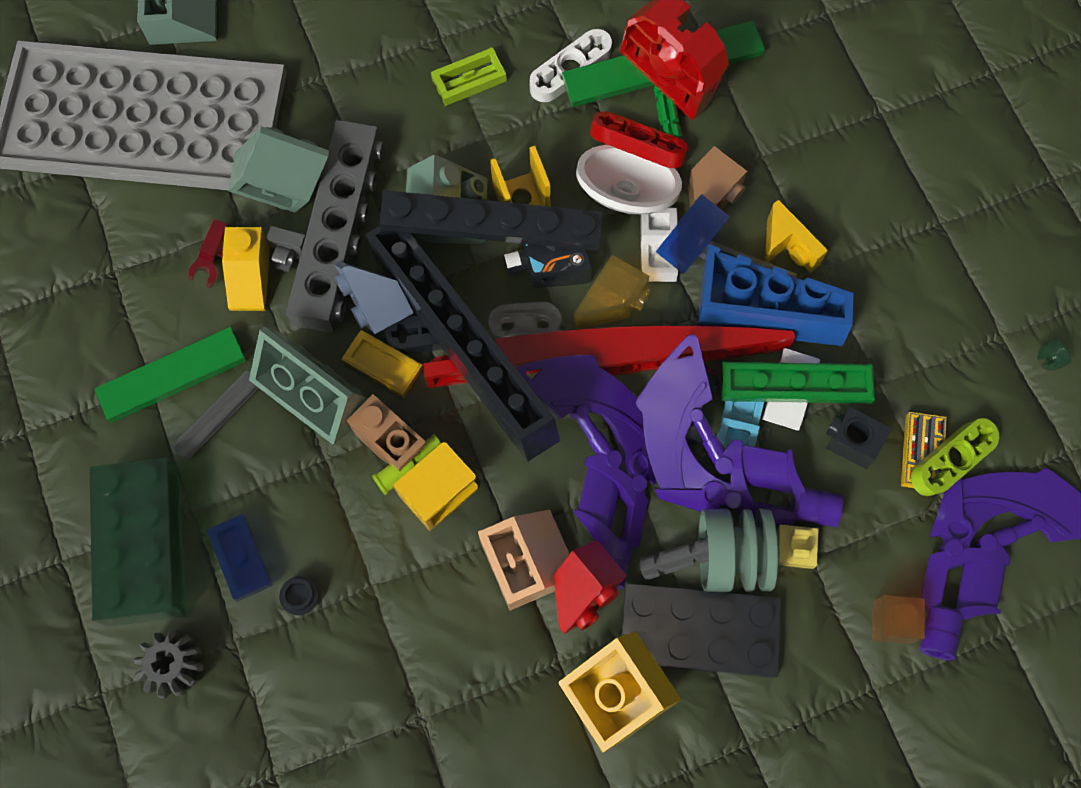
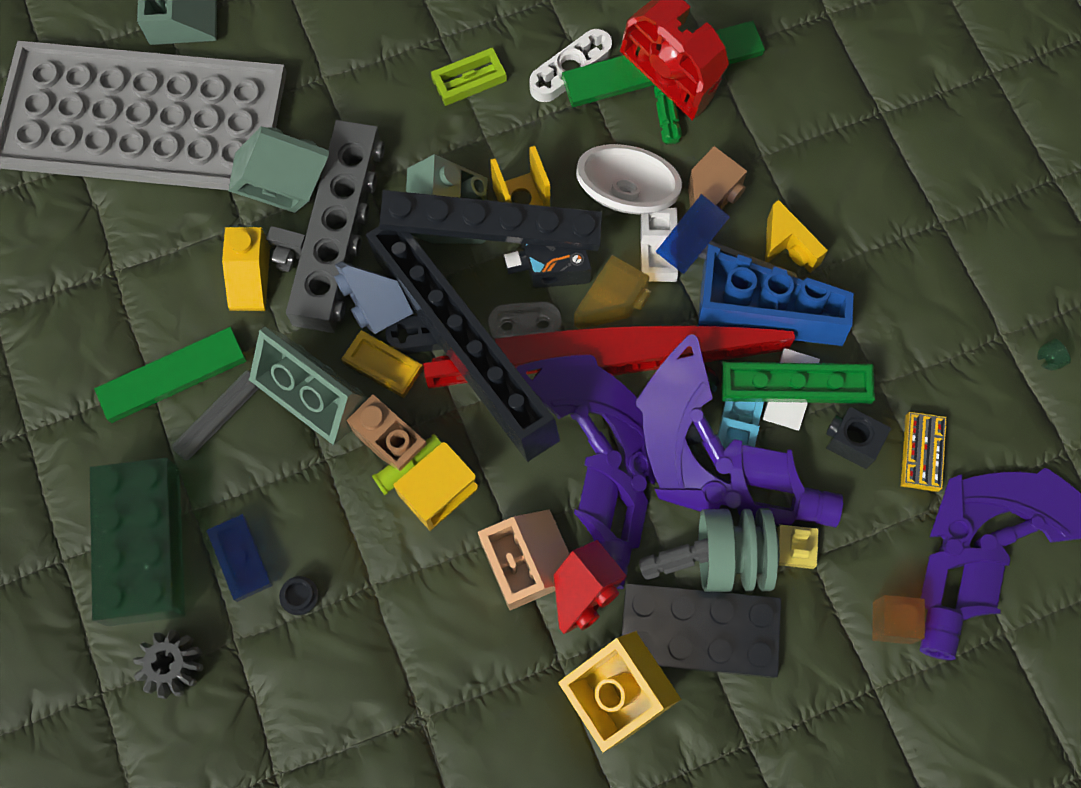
(210, 248): dark red plate -> none
(638, 139): red beam -> none
(940, 458): lime beam -> none

